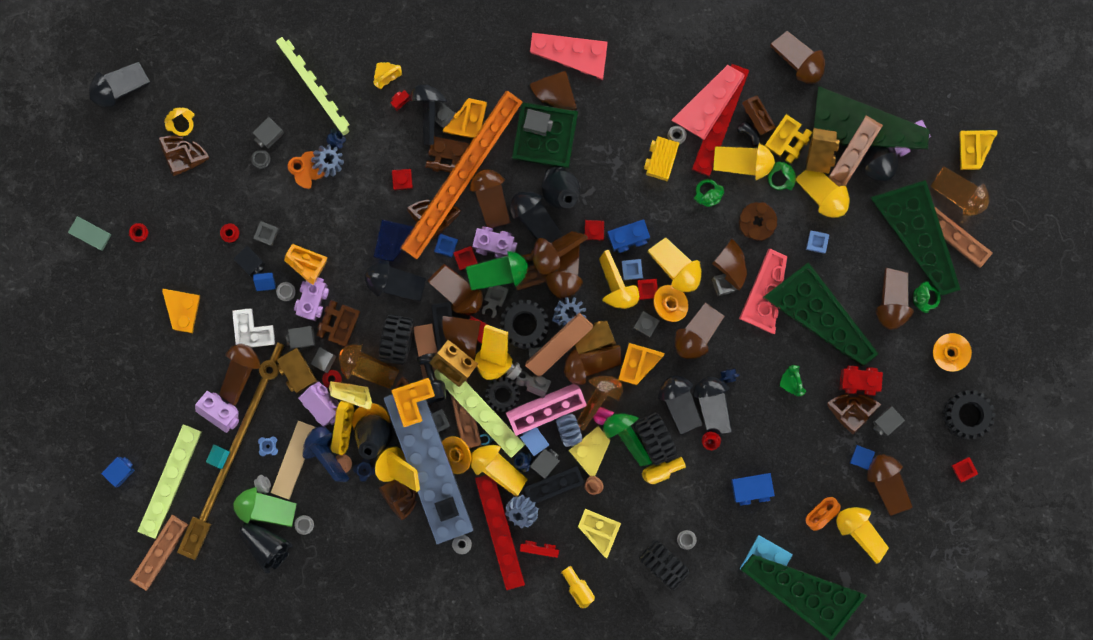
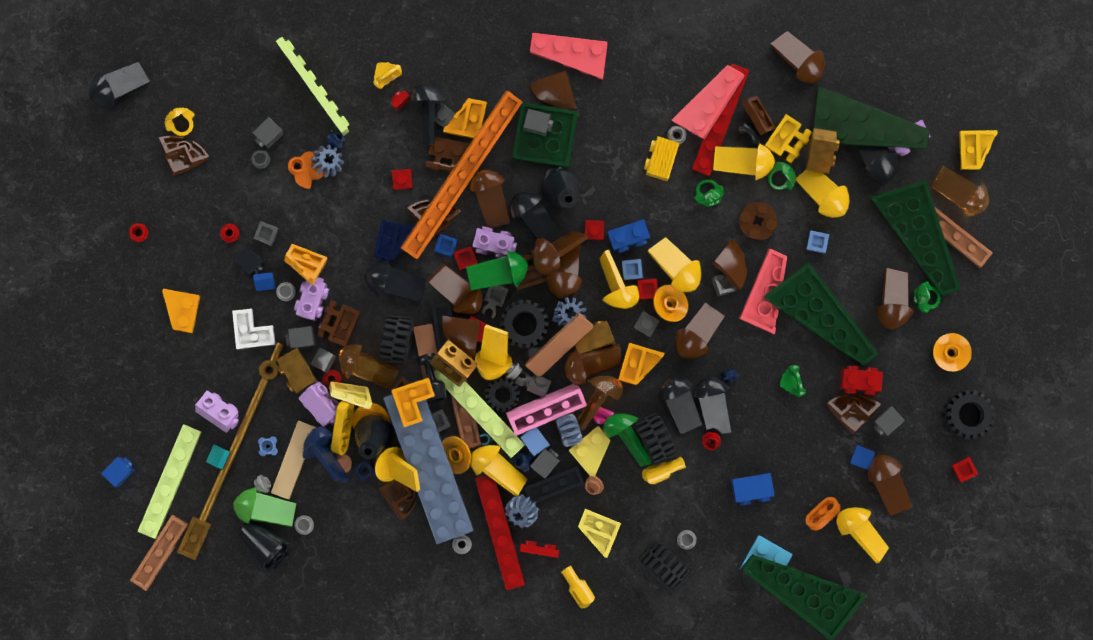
(89, 233): sand green tile -> none
(239, 369): reddish brown piece -> none
(446, 509): black tile -> none
(855, 151): nougat tile -> none

